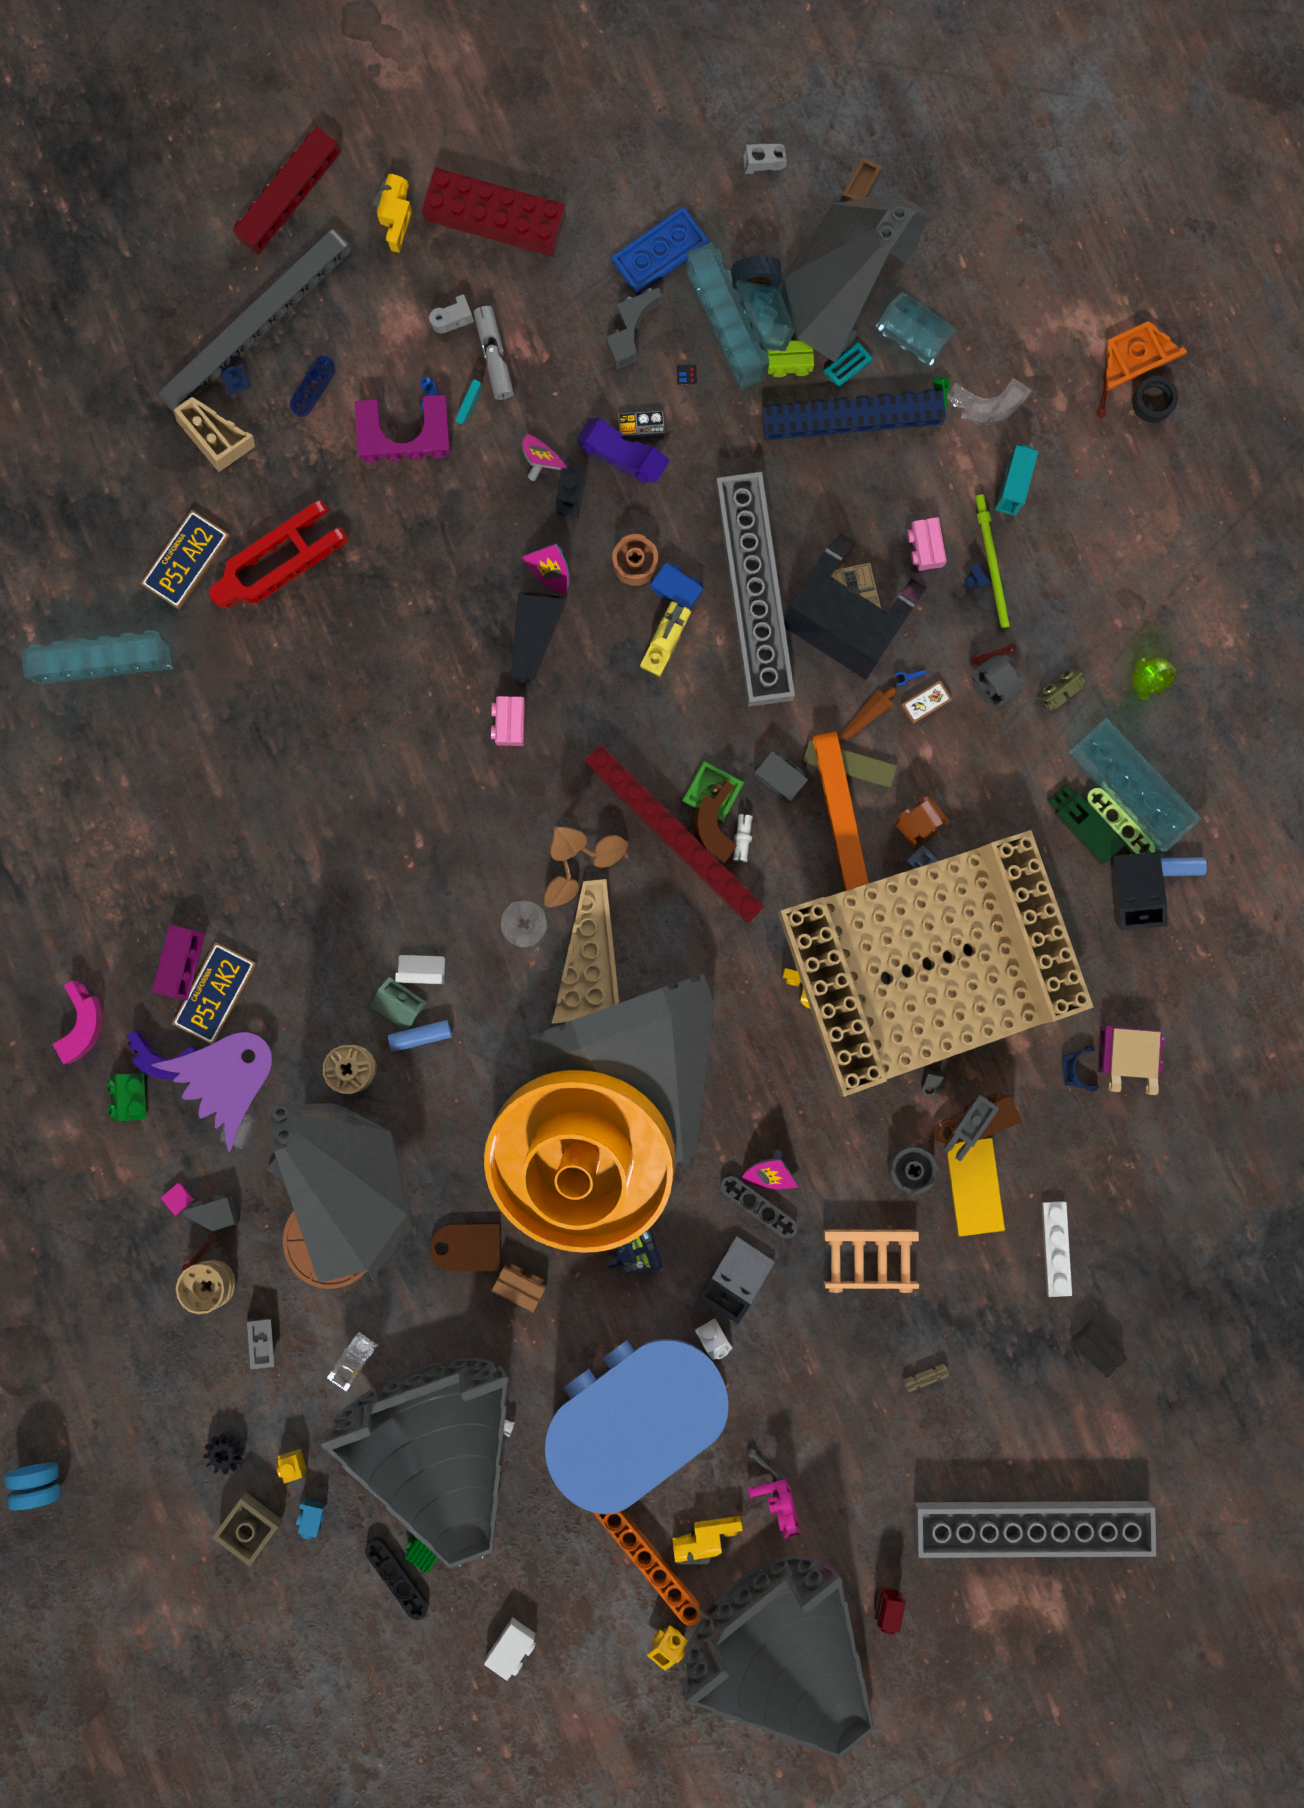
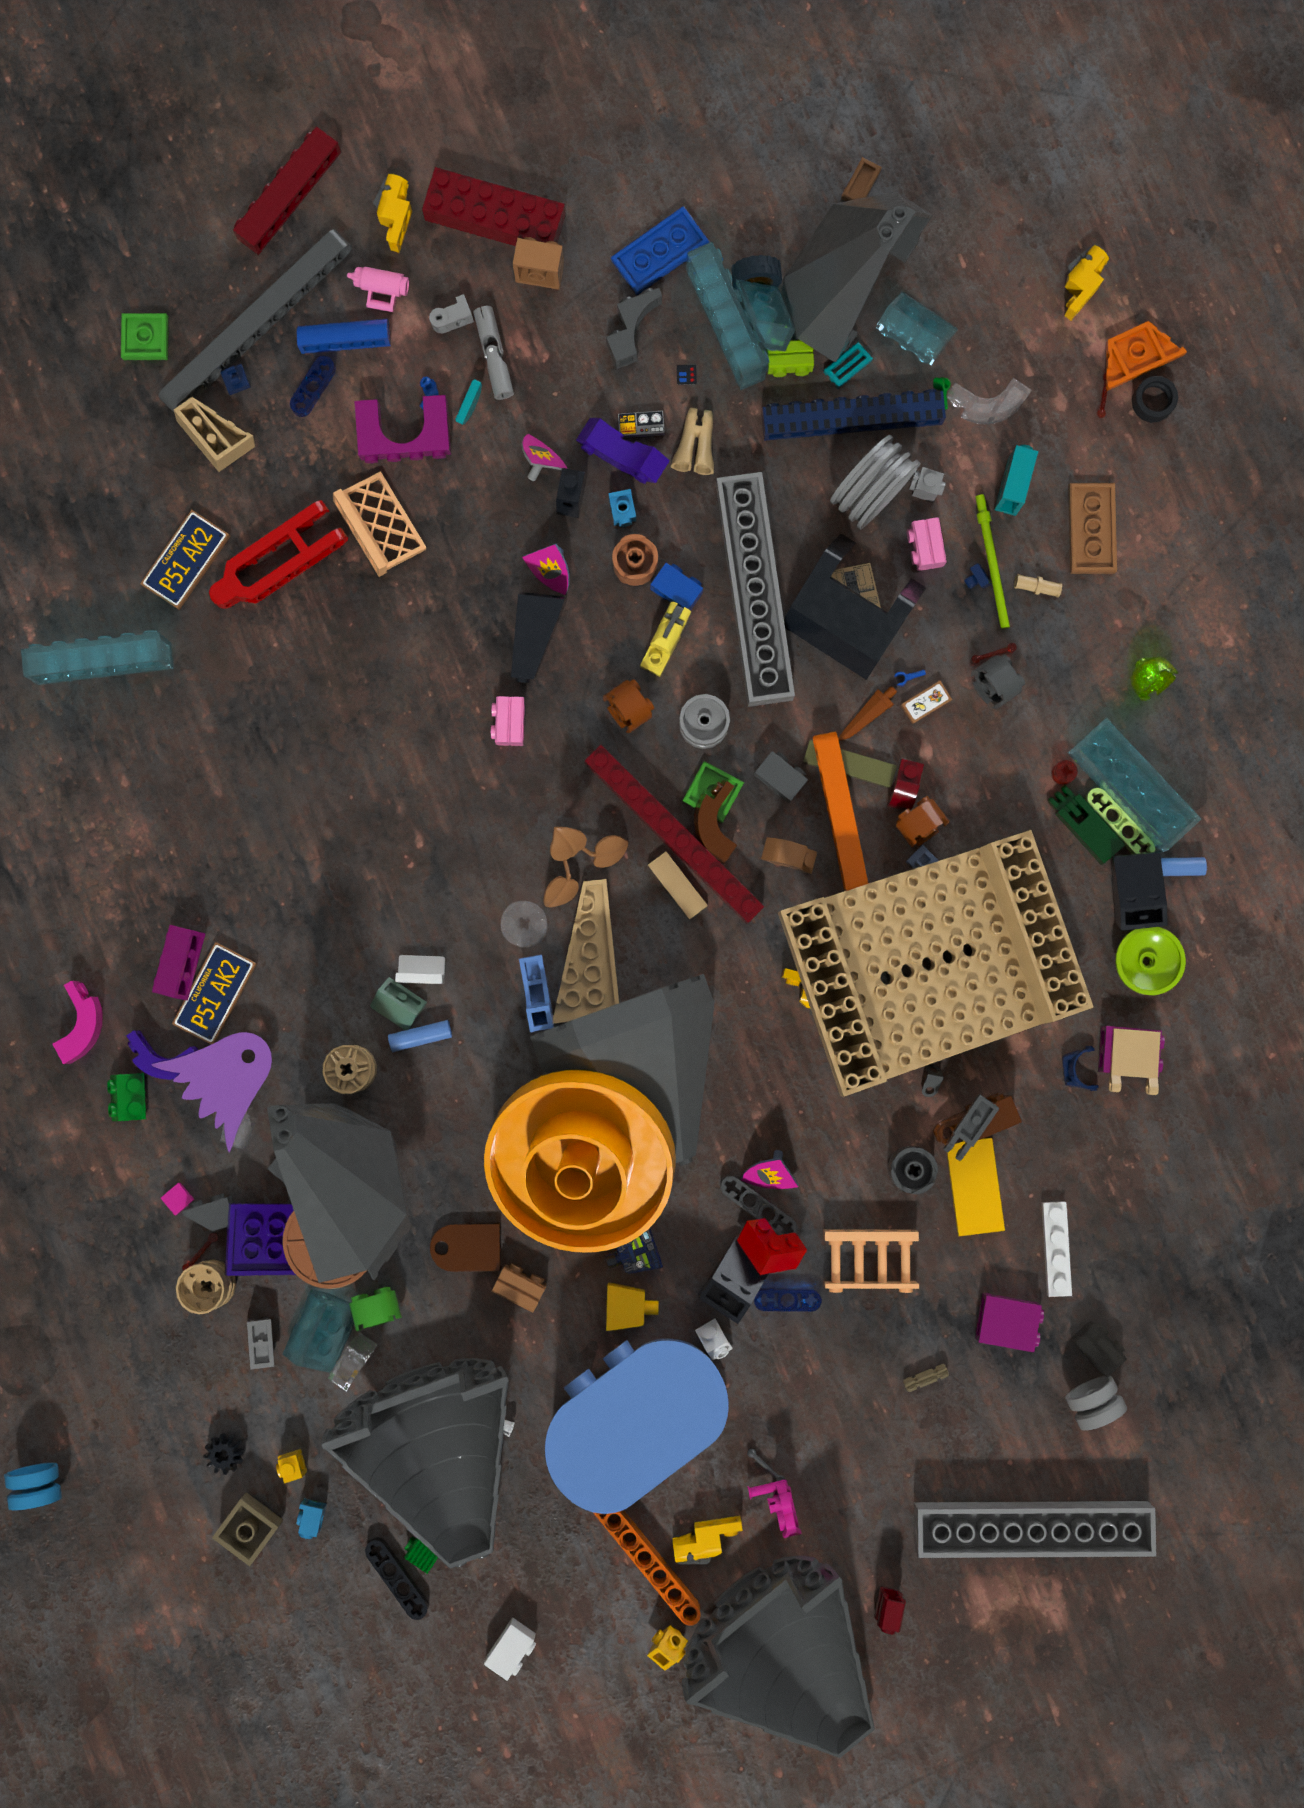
(144, 336): none -> bright green tile
(256, 1239): none -> dark purple plate
(320, 1332): none -> clear light blue slope
(343, 336): none -> blue brick
(362, 533): none -> light nougat fence
(374, 1309): none -> bright green brick
(380, 282): none -> bright pink piece
(536, 993): none -> medium blue arch
(538, 263): none -> medium nougat brick
(618, 499): none -> dark azure brick
(627, 1307): none -> yellow torso
(628, 705): none -> dark orange brick
(677, 885): none -> tan tile
(683, 457): none -> tan piece
(712, 710): none -> light grey wheel
(742, 838): white pin -> none
(764, 157): light grey leg -> none
(768, 1250): none -> red brick
(789, 854): none -> medium nougat brick
(804, 1295): none -> clear blue beam
(874, 481): none -> light grey wheel
(906, 785): none -> dark red brick
(927, 484): none -> light grey brick
(1009, 1322): none -> magenta brick
(1037, 585): none -> tan pin
(1061, 775): none -> clear red wheel
(1069, 682): olive hinge -> none
(1084, 278): none -> yellow plate
(1092, 528): none -> medium nougat tile
(1096, 1403): none -> light grey wheel
(1165, 958): none -> lime dish

